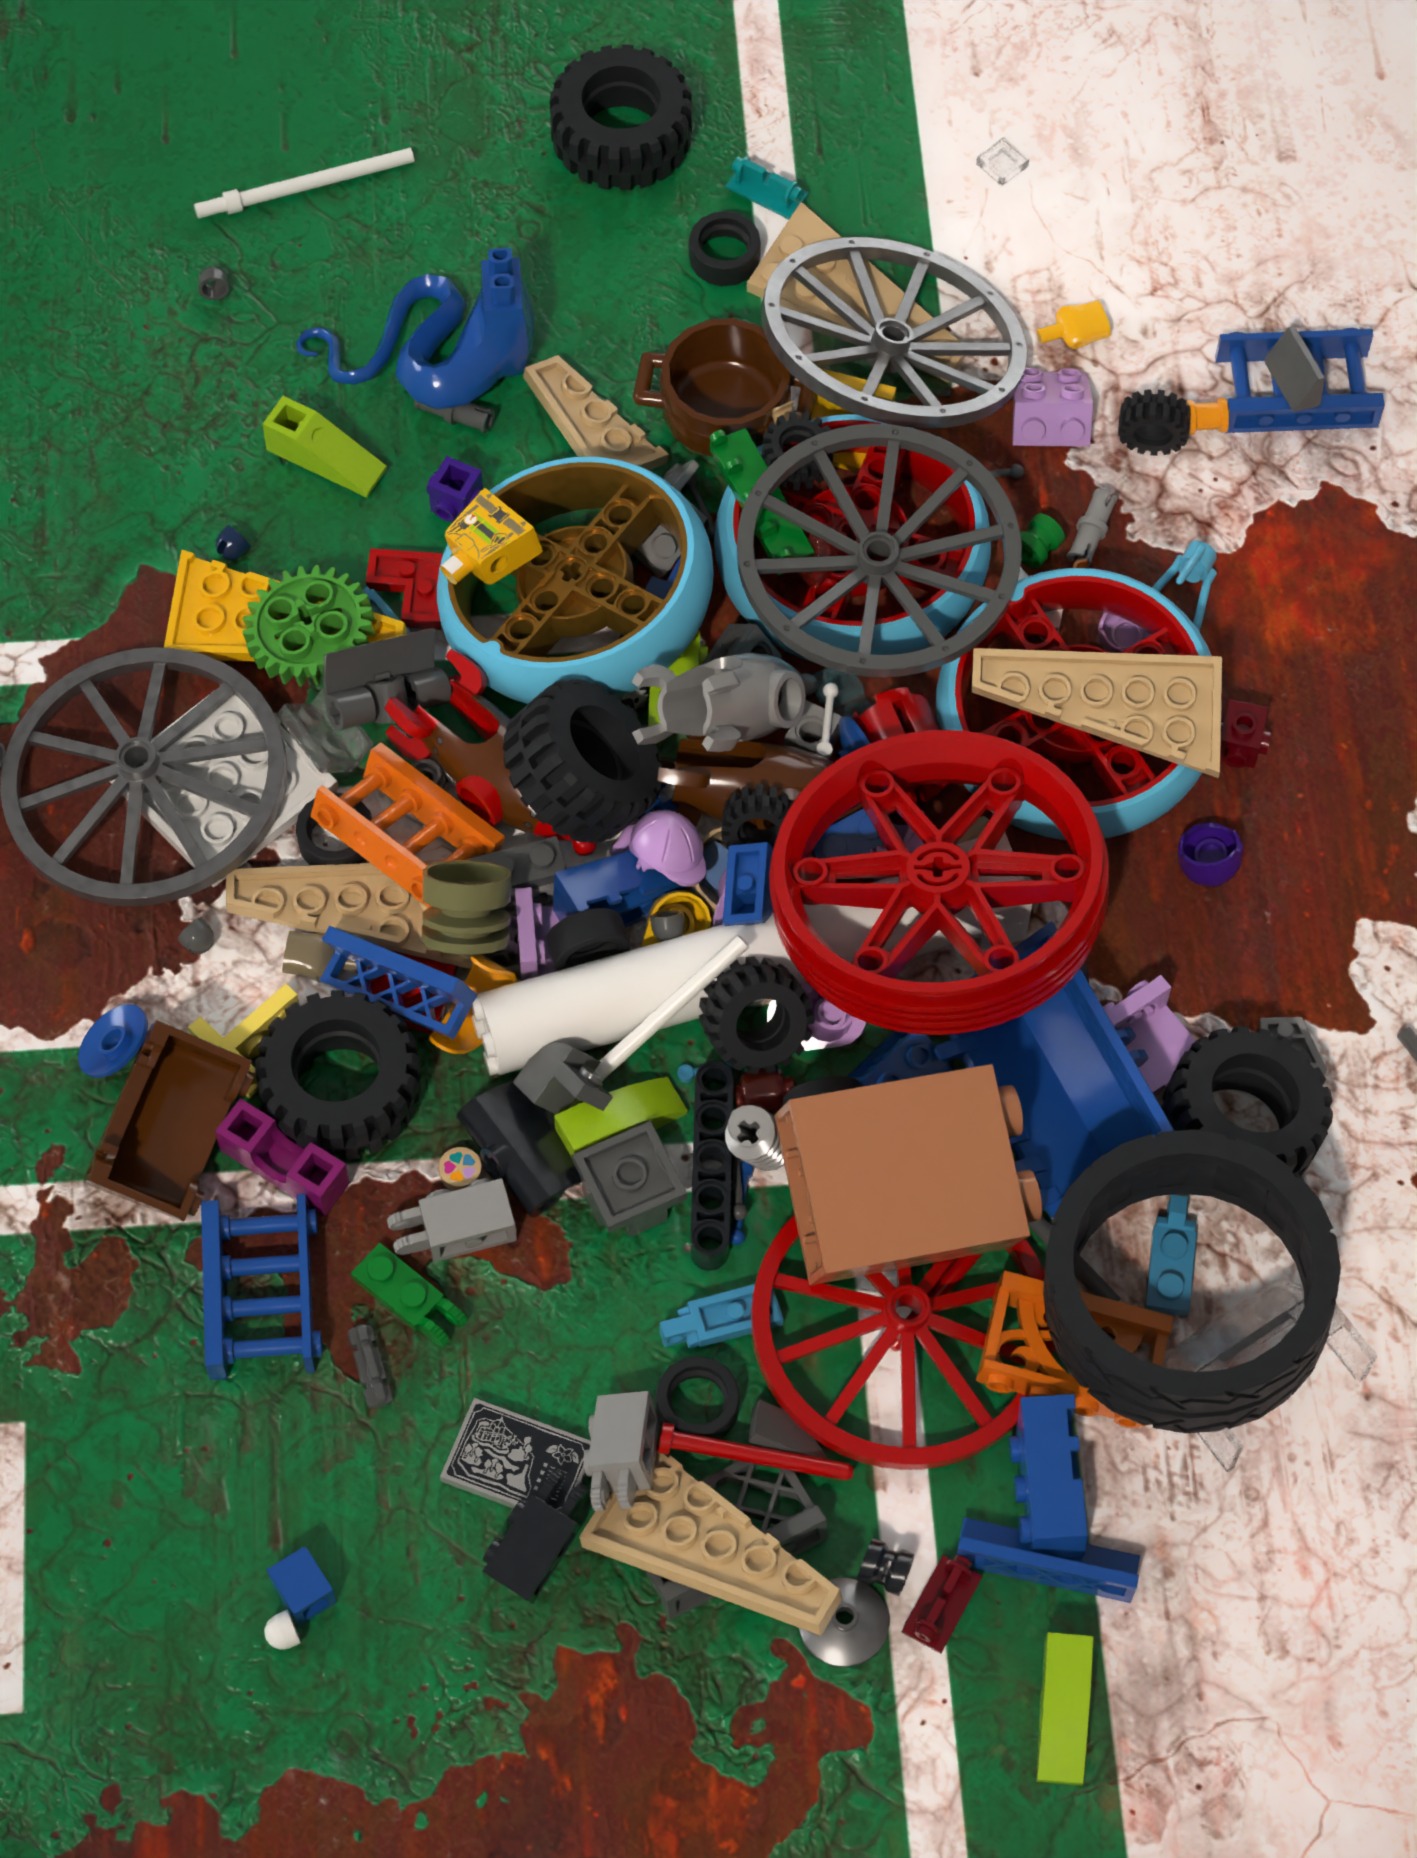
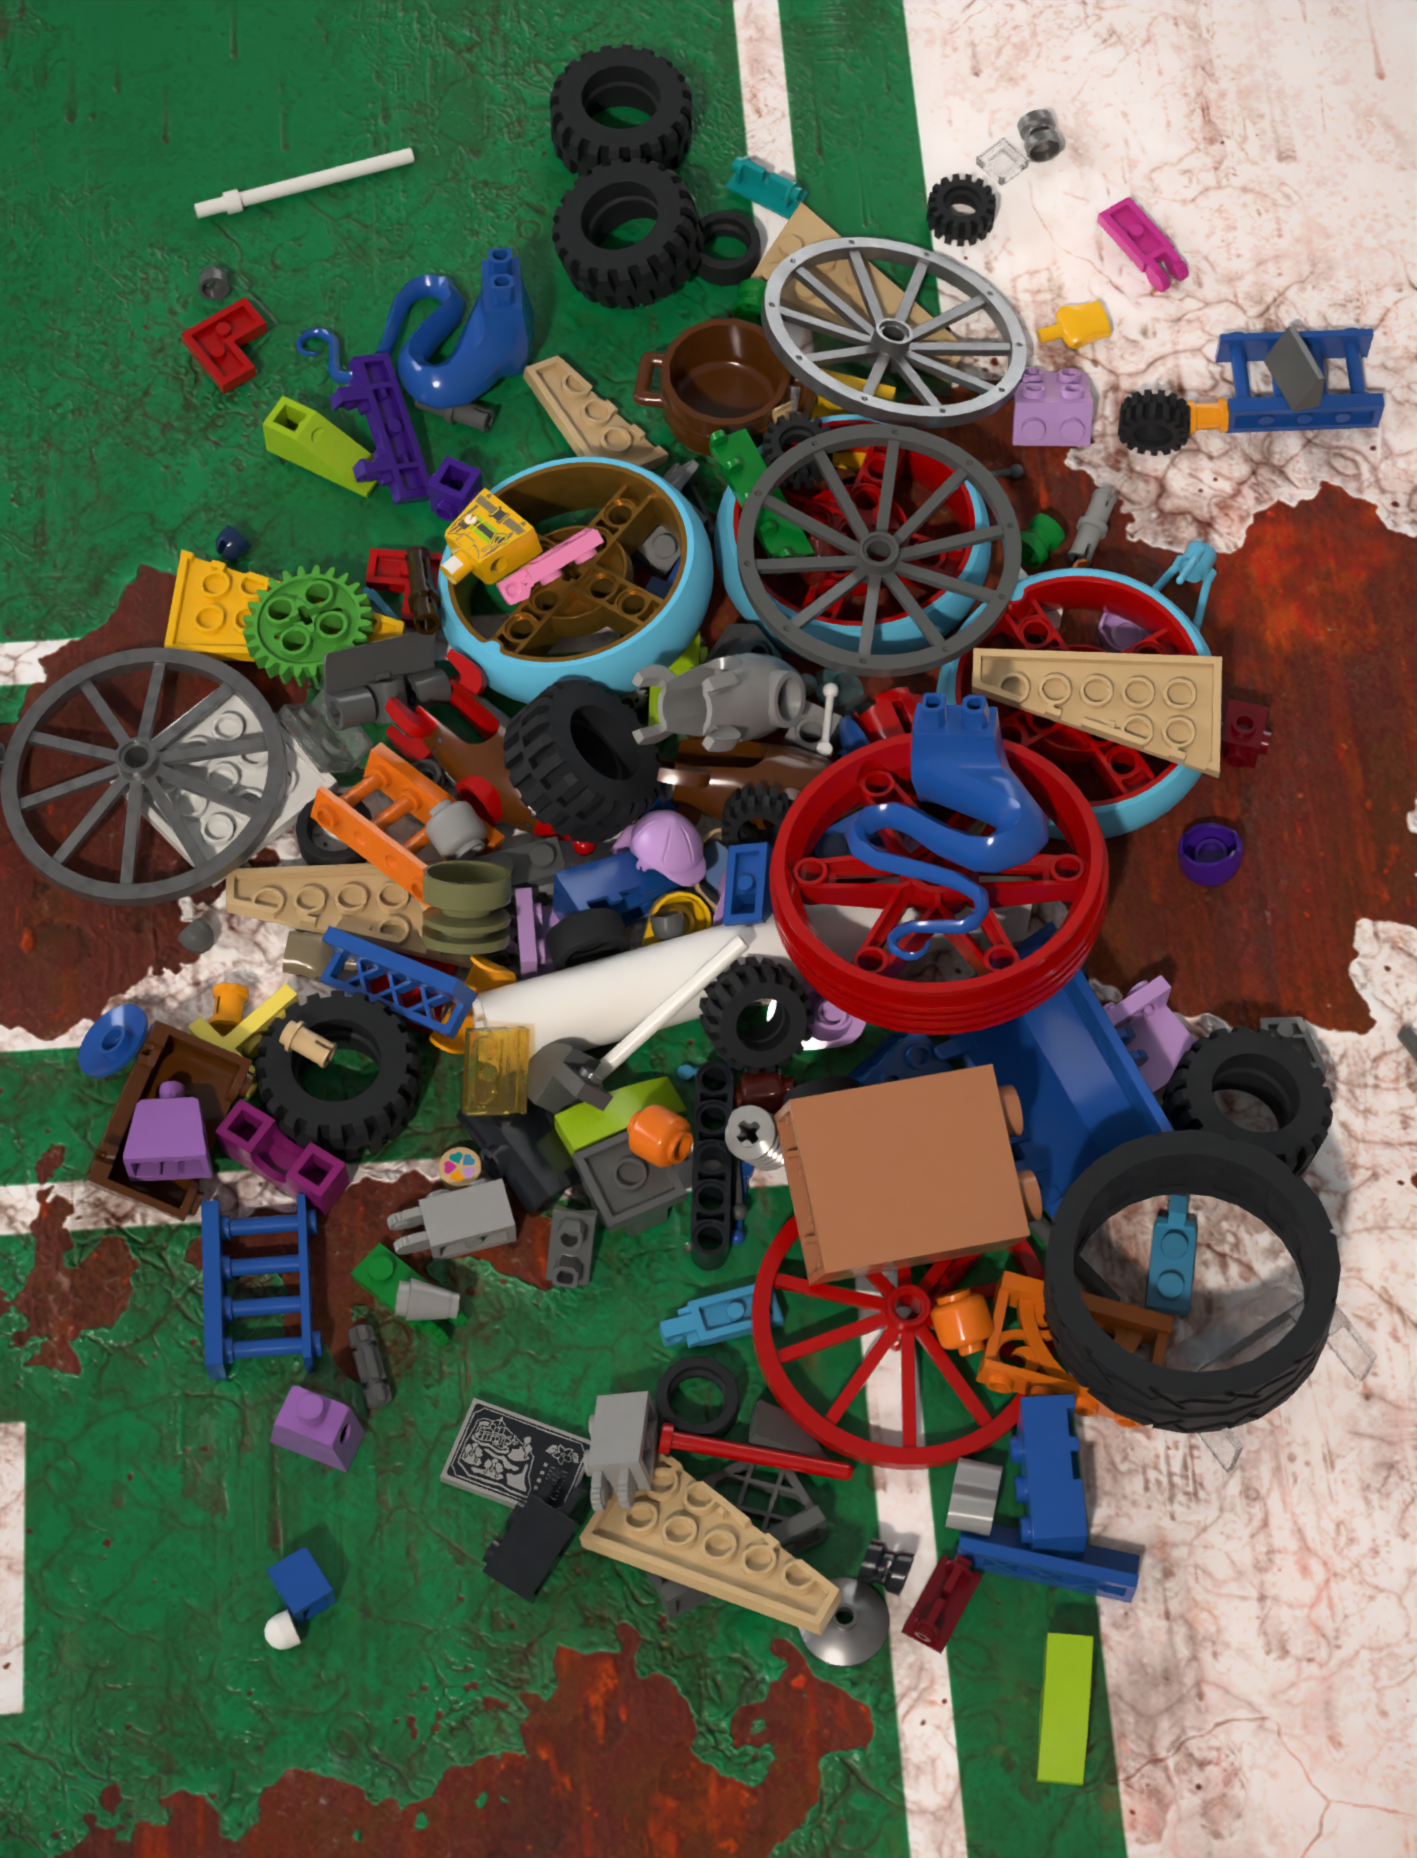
(168, 1138): none -> medium lavender torso
(218, 342): none -> red plate
(228, 1006): none -> light orange bush
(307, 1043): none -> tan pin
(314, 1428): none -> medium lavender torso
(398, 454): none -> dark purple hinge
(423, 598): none -> dark brown pin
(425, 1301): none -> light grey cone
(456, 830): none -> light grey head
(495, 1071): none -> clear yellow plate
(547, 565): none -> bright pink hinge
(571, 1246): none -> dark grey hips
(611, 198): none -> black tyre
(659, 1136): none -> orange head
(749, 303): none -> green wheel
(962, 1321): none -> orange head
(964, 767): none -> blue hips
(966, 193): none -> black tyre
(974, 1496): none -> light grey axle
(1039, 136): none -> flat silver wheel
(1142, 243): none -> dark pink hinge

